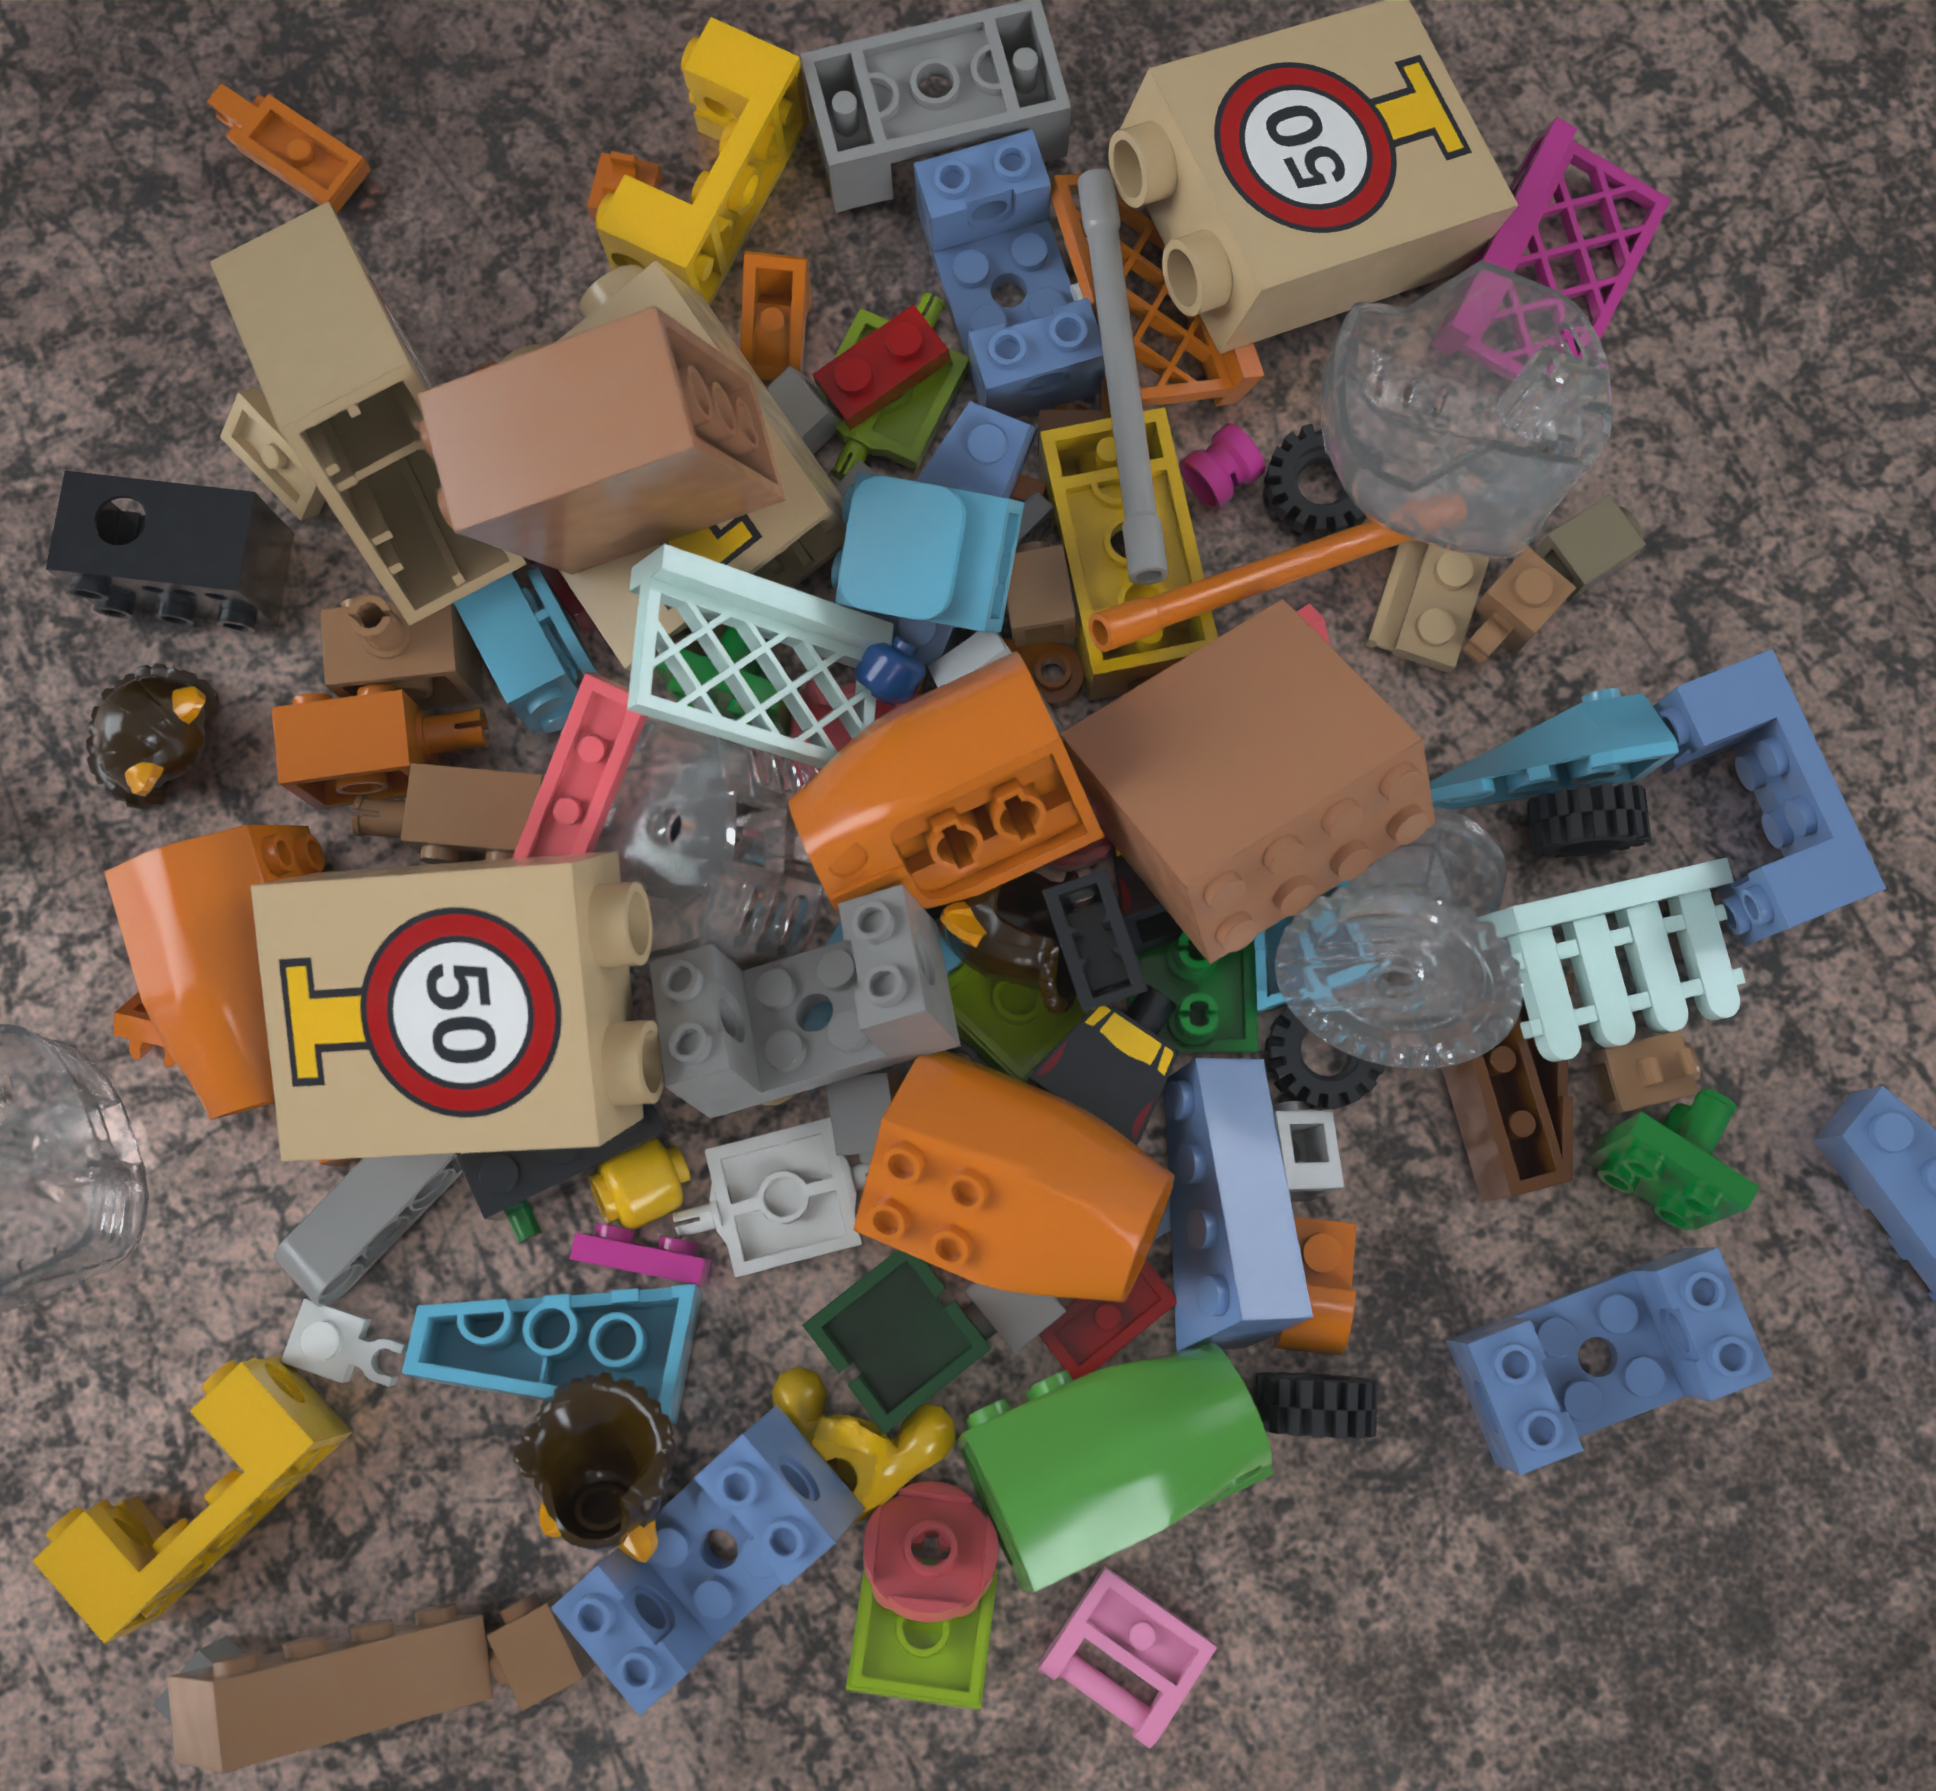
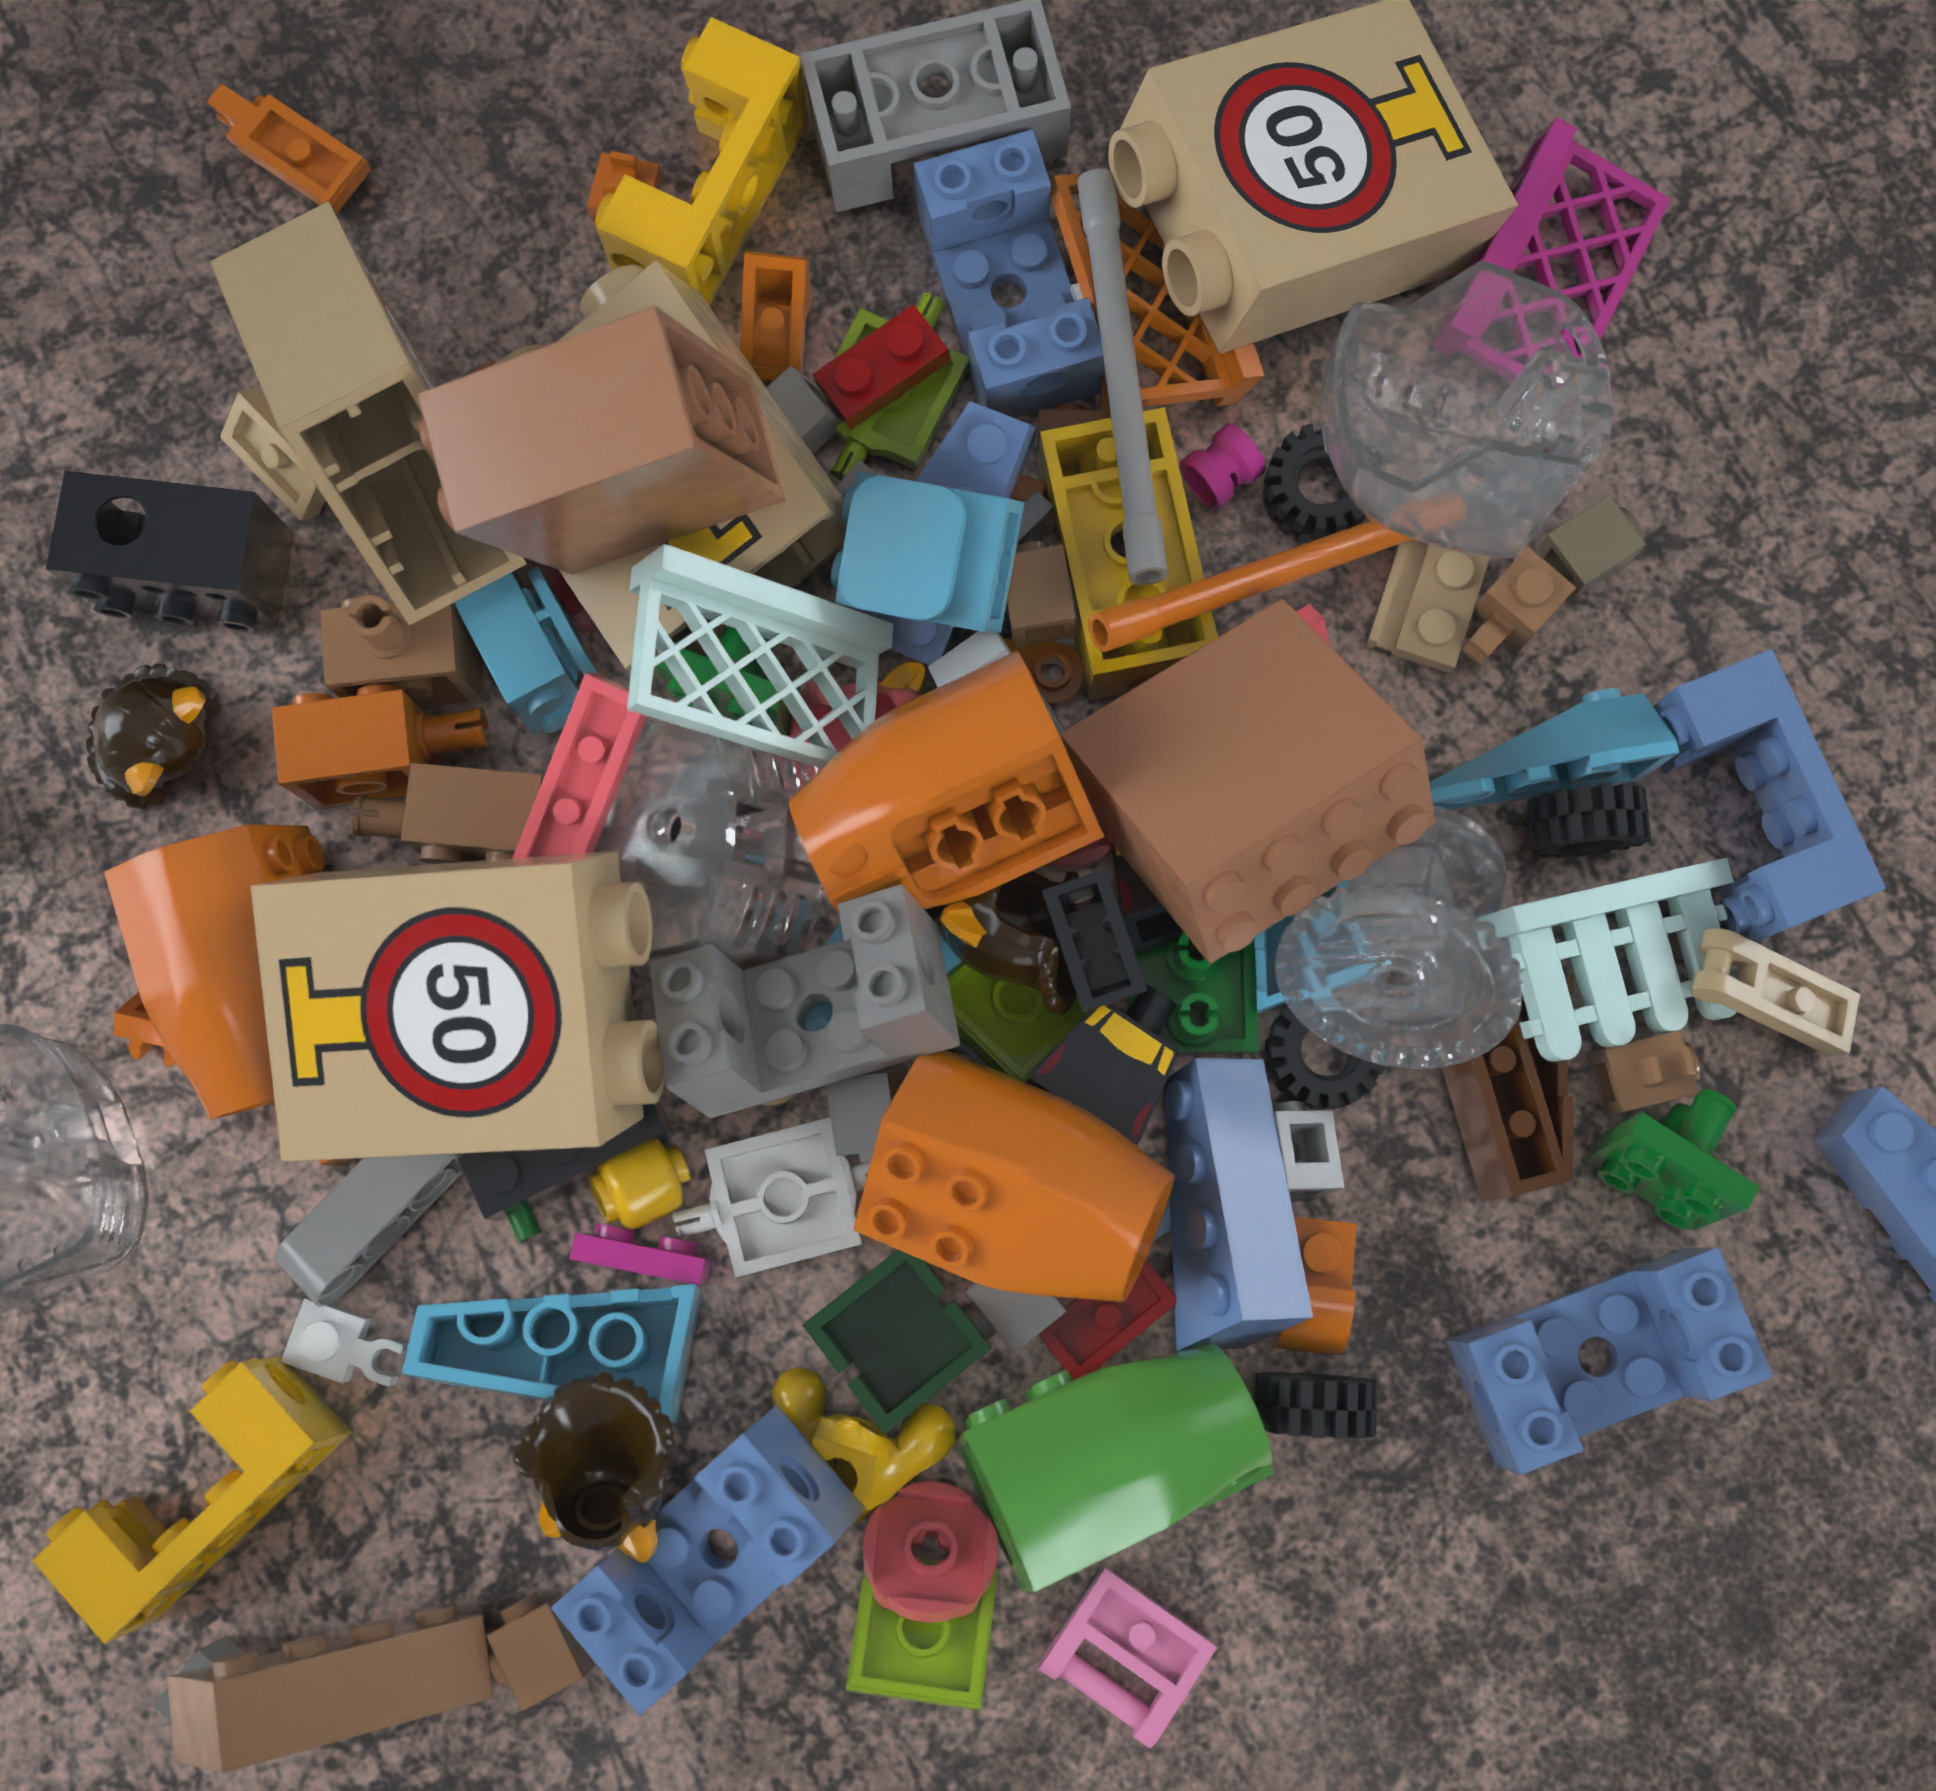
(891, 671): blue piece -> none
(1776, 992): none -> tan plate

